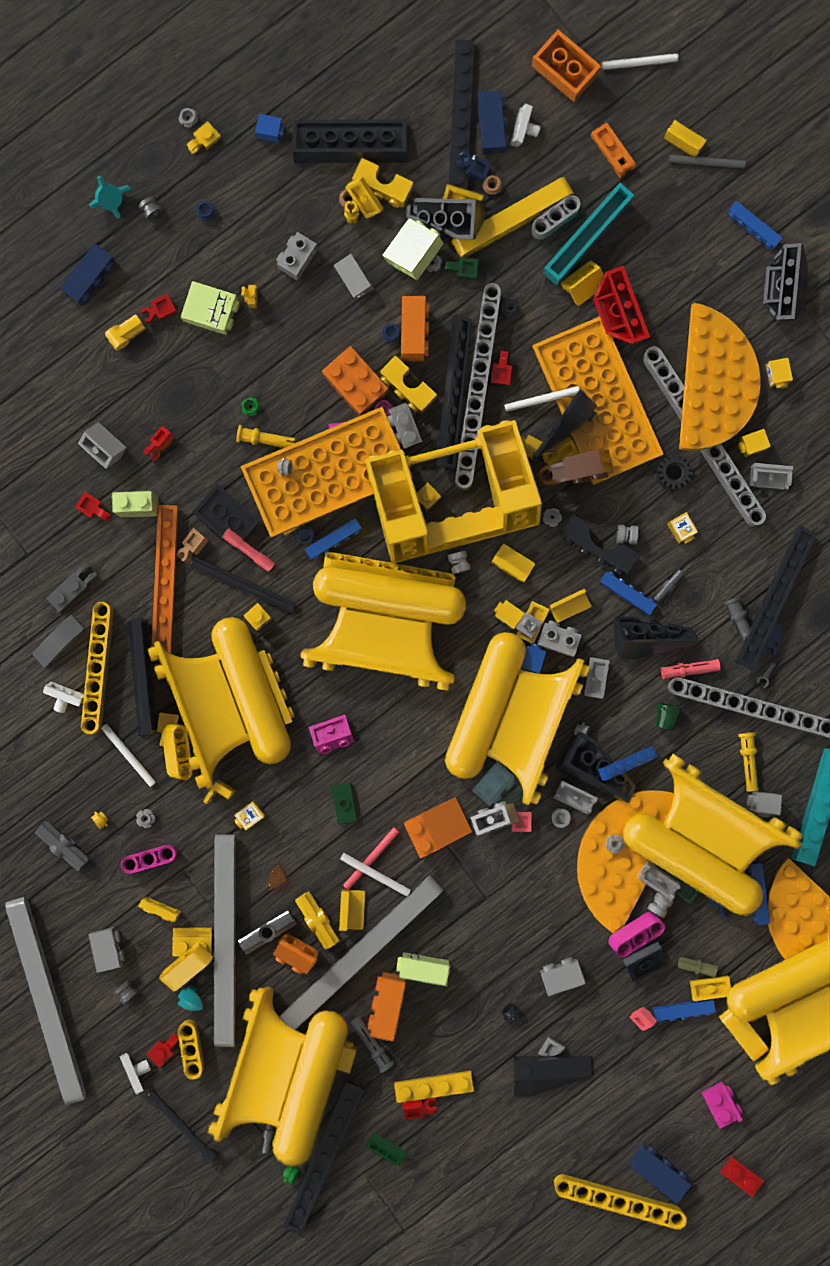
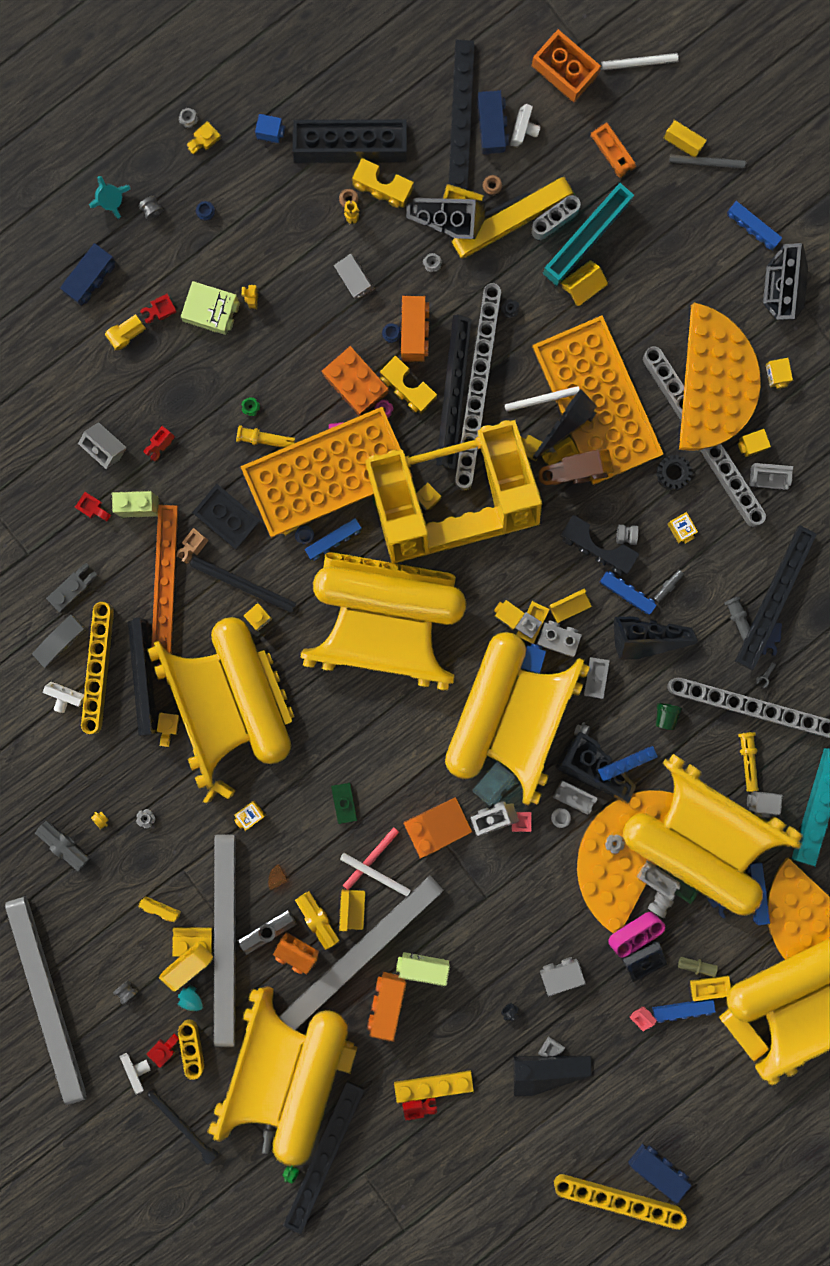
(106, 949): light grey brick -> none
(128, 755): white bar -> none
(140, 862): dark pink beam -> none
(176, 751): yellow beam -> none
(239, 543): coral piece -> none
(285, 467): light grey plate -> none
(296, 256): light grey brick -> none
(331, 734): dark pink bracket -> none
(364, 197): yellow plate -> none
(375, 1053): dark grey pin -> none
(386, 1149): dark green plate -> none
(404, 424): light grey brick -> none
(413, 248): brick -> none
(459, 562): light grey wheel -> none
(466, 268): dark green plate -> none
(475, 166): dark blue plate -> none
(501, 372): red plate -> none
(513, 563): yellow panel -> none
(552, 512): light grey plate -> none
(619, 308): red wedge -> none
(682, 670): coral pin -> none
(721, 1105): dark pink bracket -> none
(742, 1176): red plate -> none

